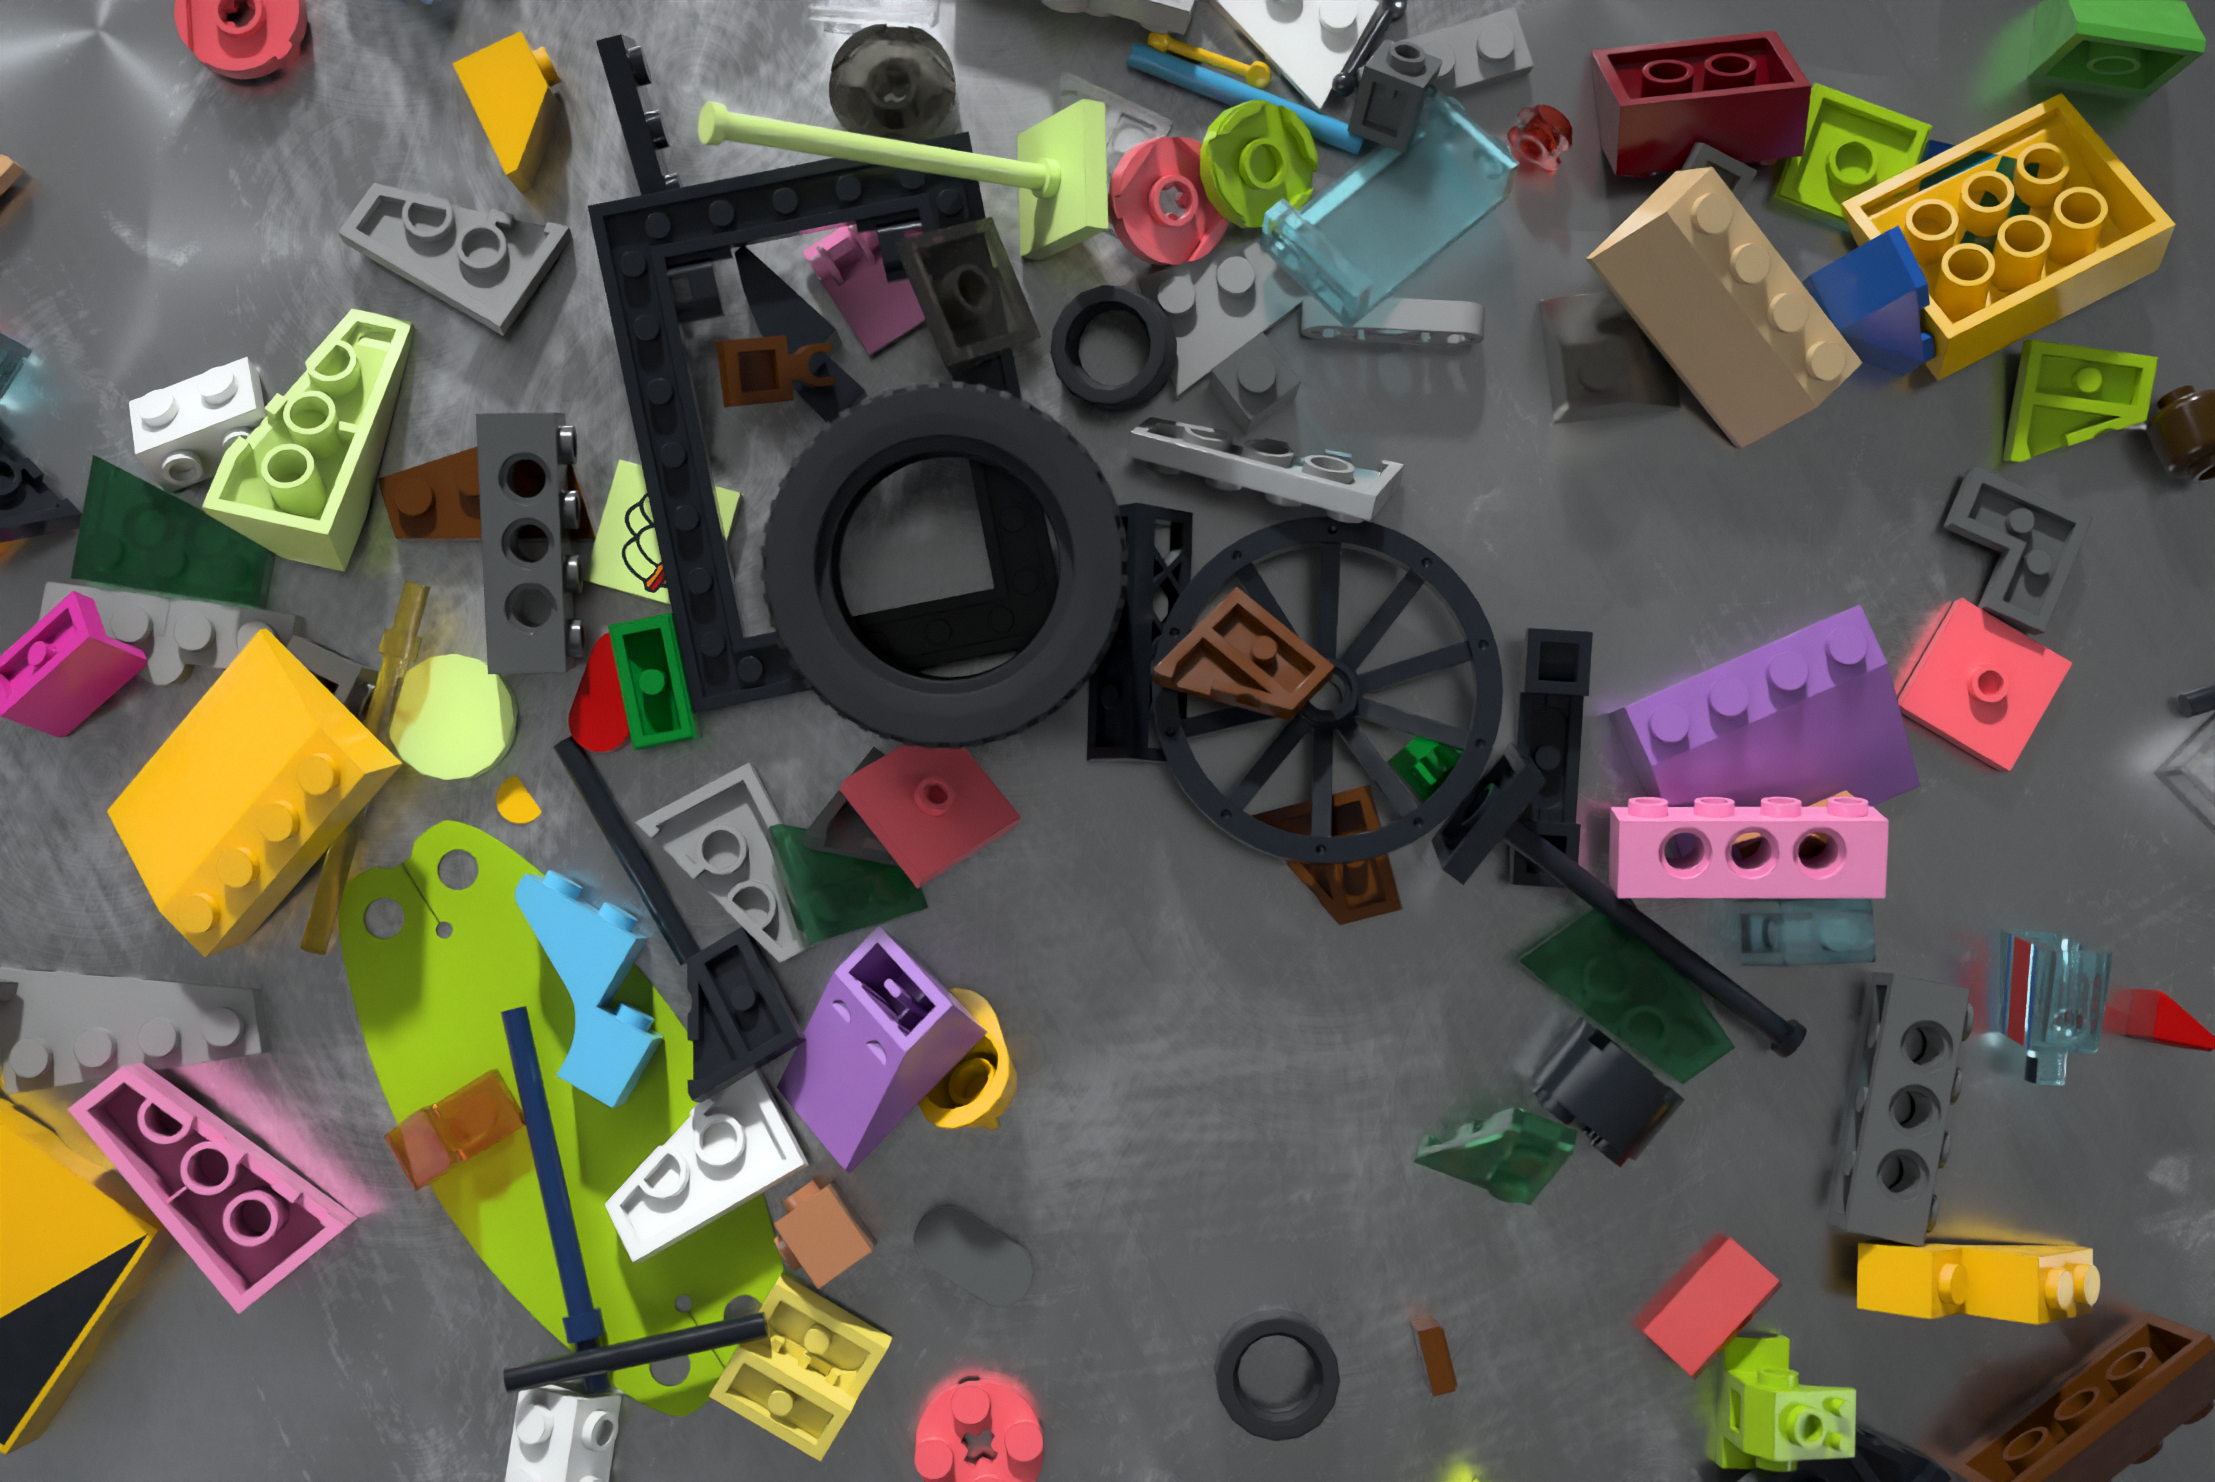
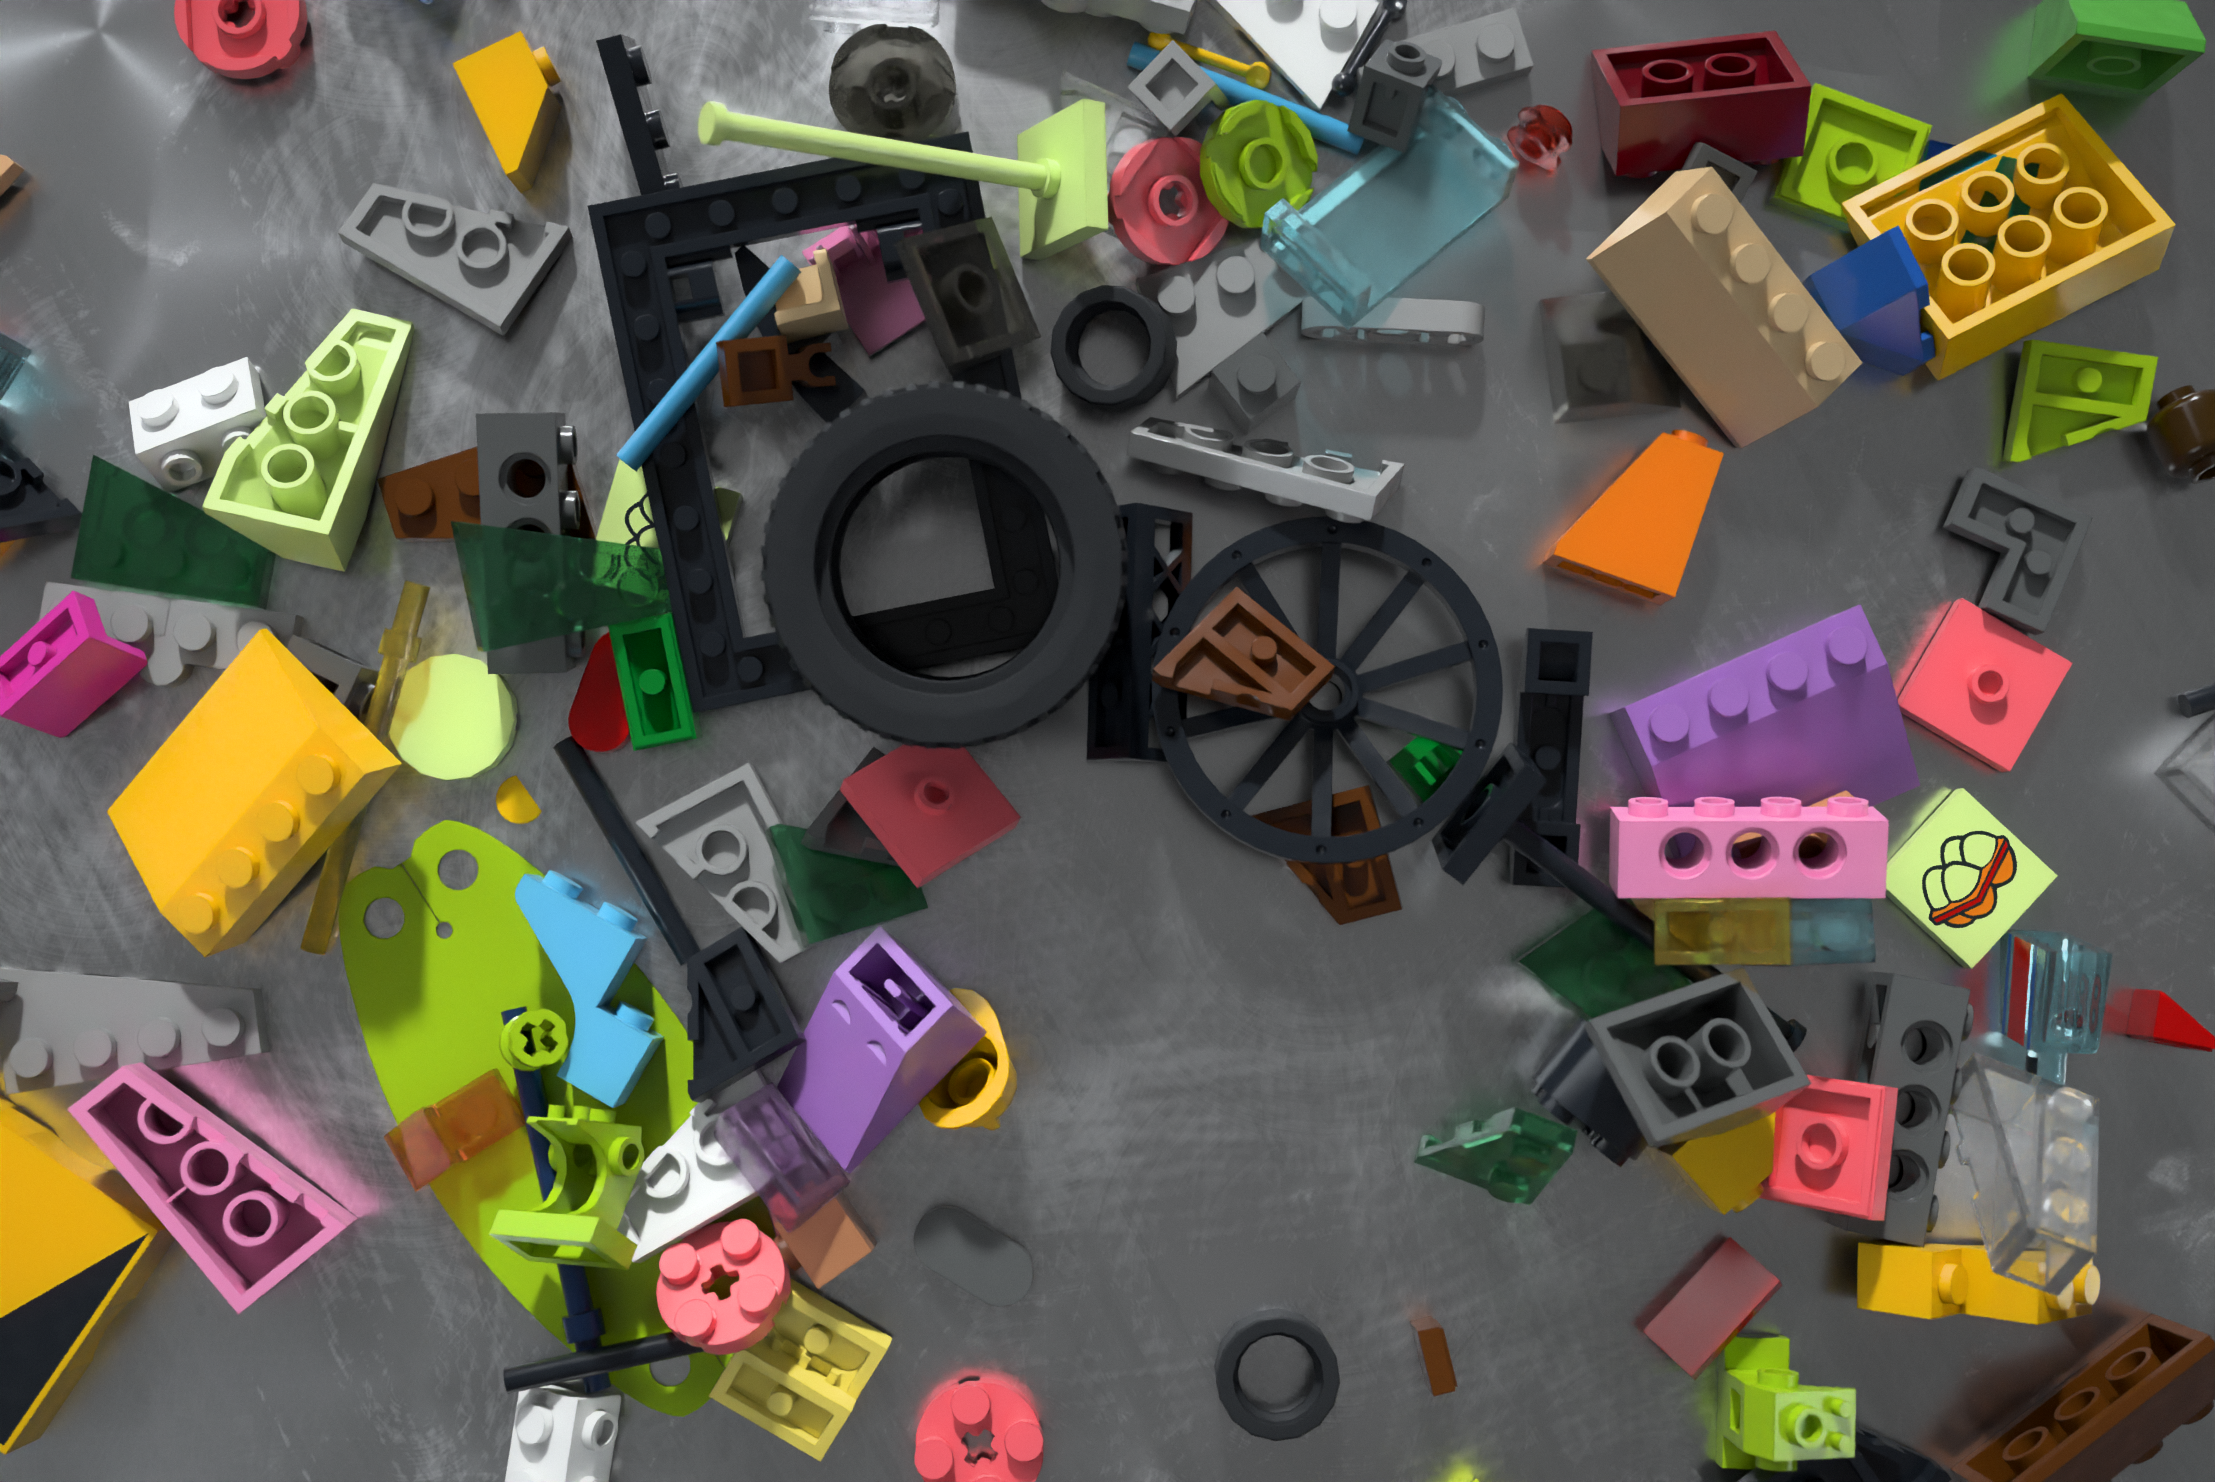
(513, 1042): none -> lime bush
(553, 585): none -> clear green wing
(568, 1223): none -> lime tile
(703, 1257): none -> coral plate
(706, 364): none -> dark azure bar
(779, 1156): none -> clear purple slope
(811, 302): none -> tan panel
(1176, 88): none -> light grey panel
(1645, 521): none -> orange slope
(1698, 1059): none -> dark grey slope
(1723, 931): none -> clear yellow slope
(1727, 1166): none -> yellow slope
(1834, 1148): none -> coral plate
(1965, 878): none -> yellowish green tile
(2032, 1171): none -> clear wedge

